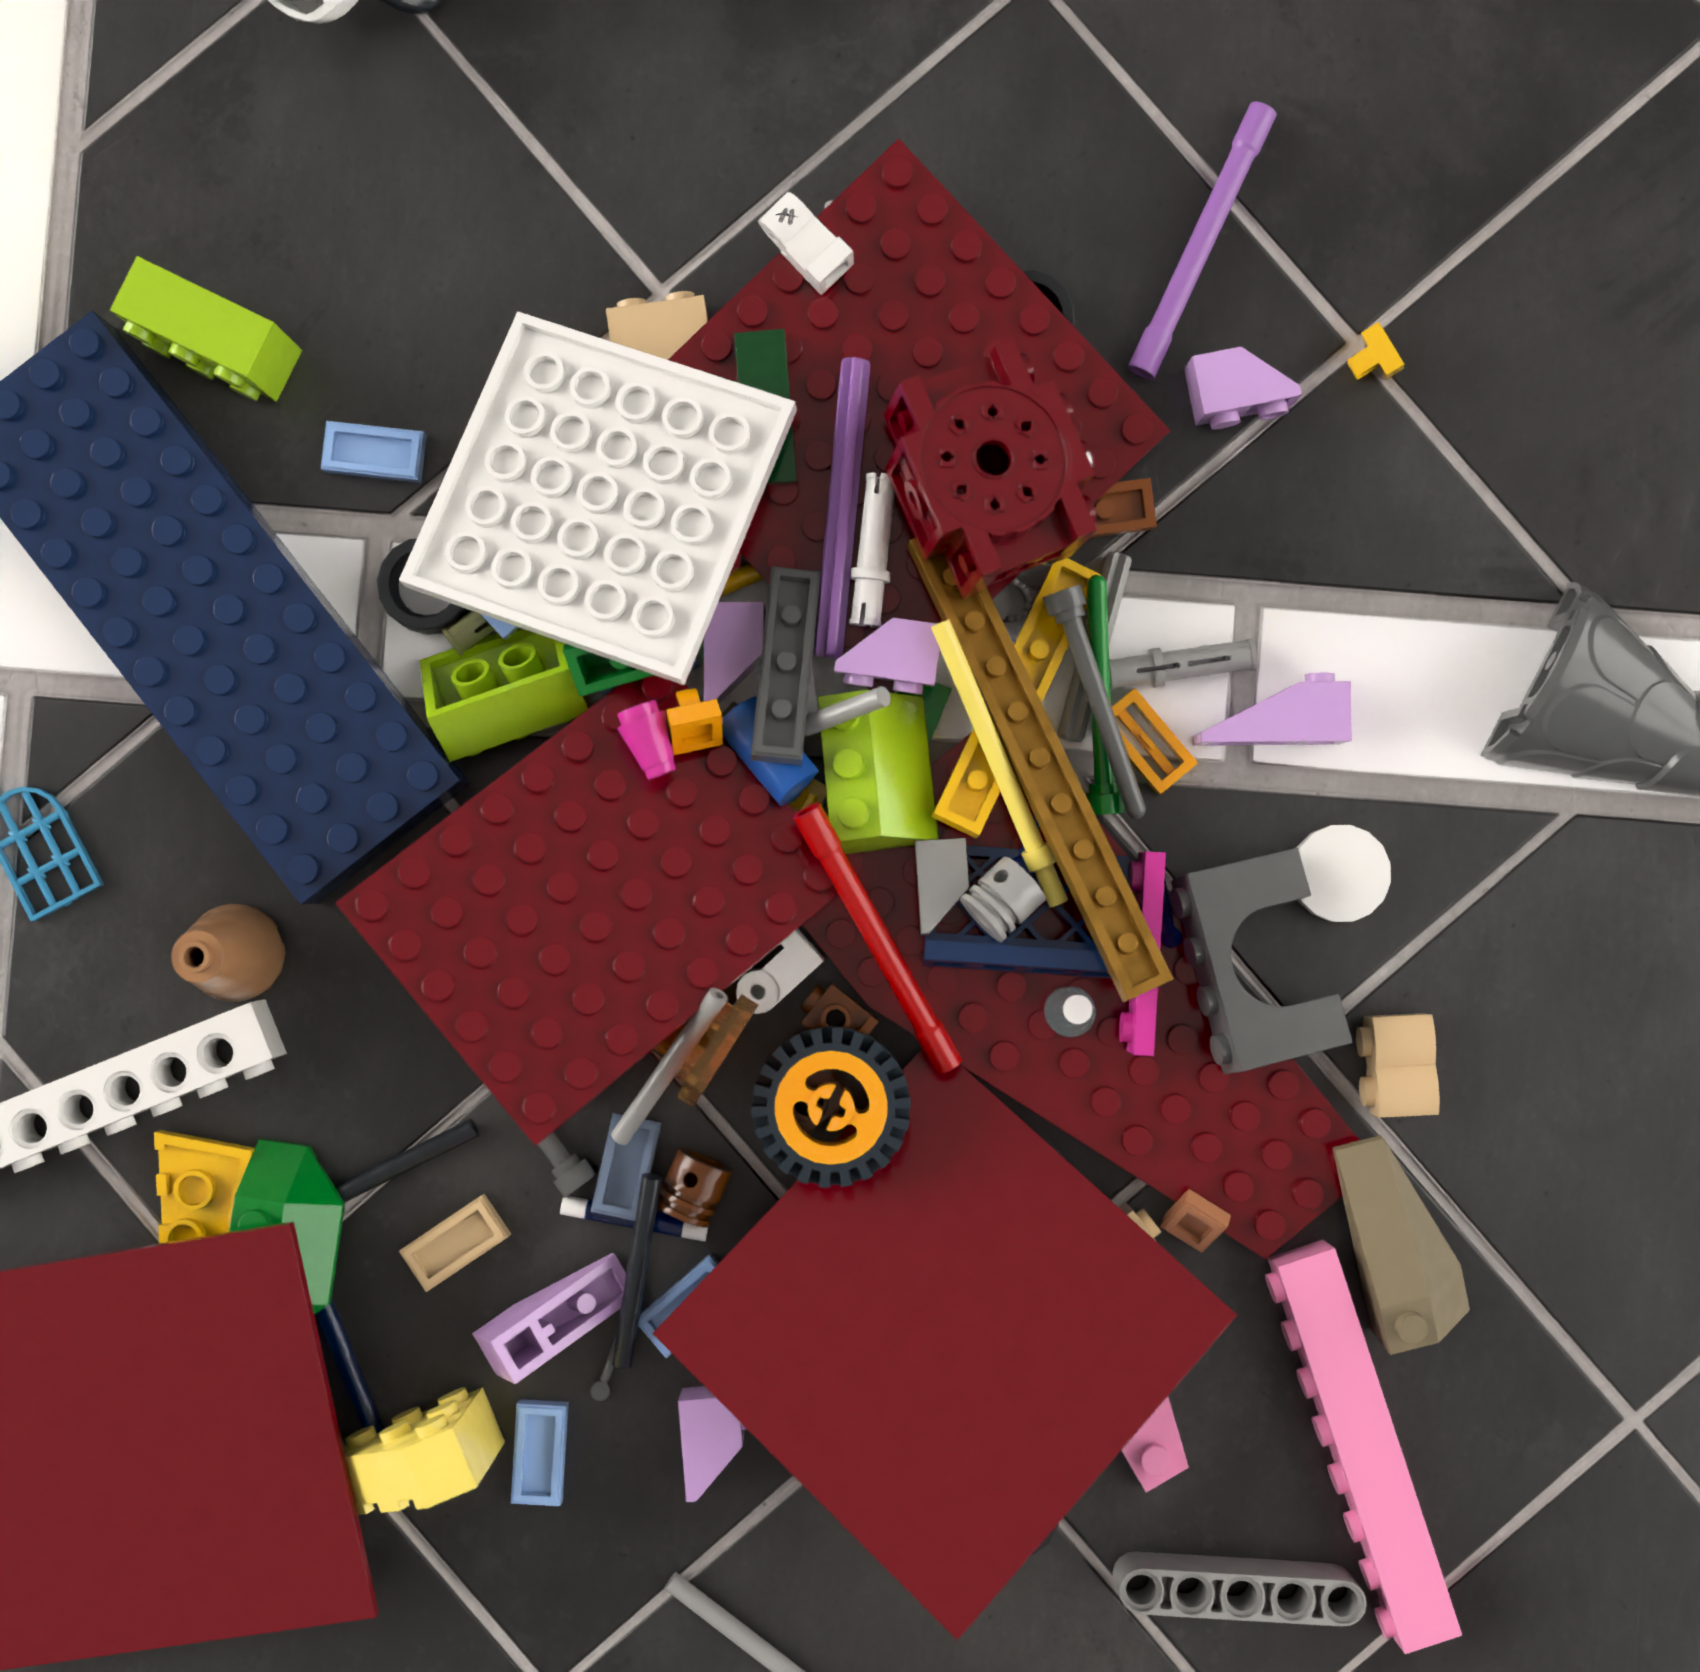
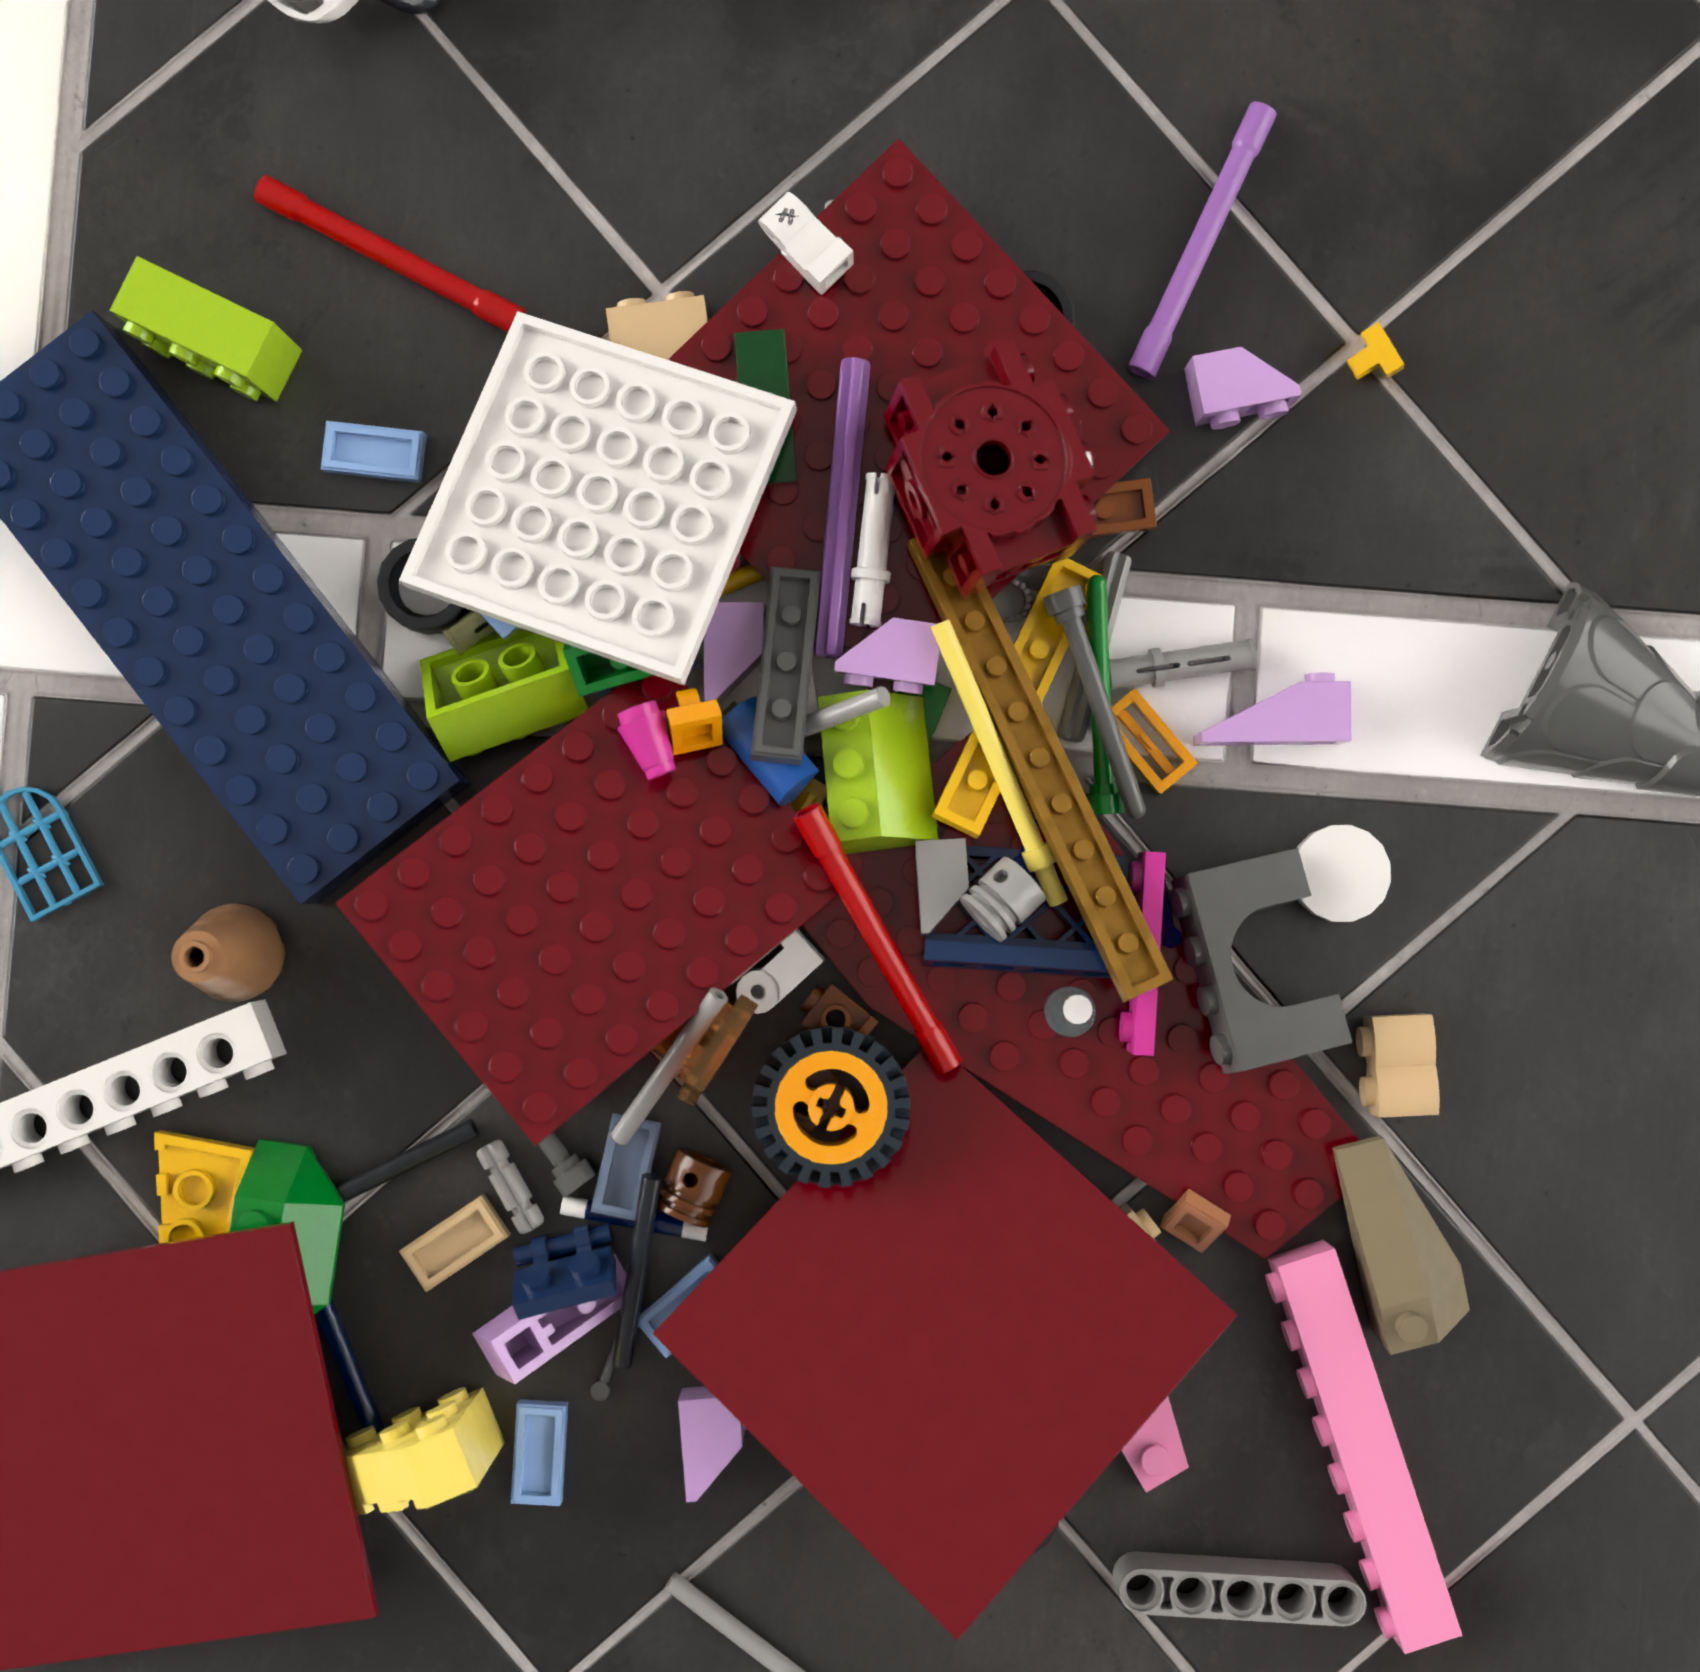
(299, 208): none -> red piece
(510, 1186): none -> light grey axle
(565, 1281): none -> dark blue plate

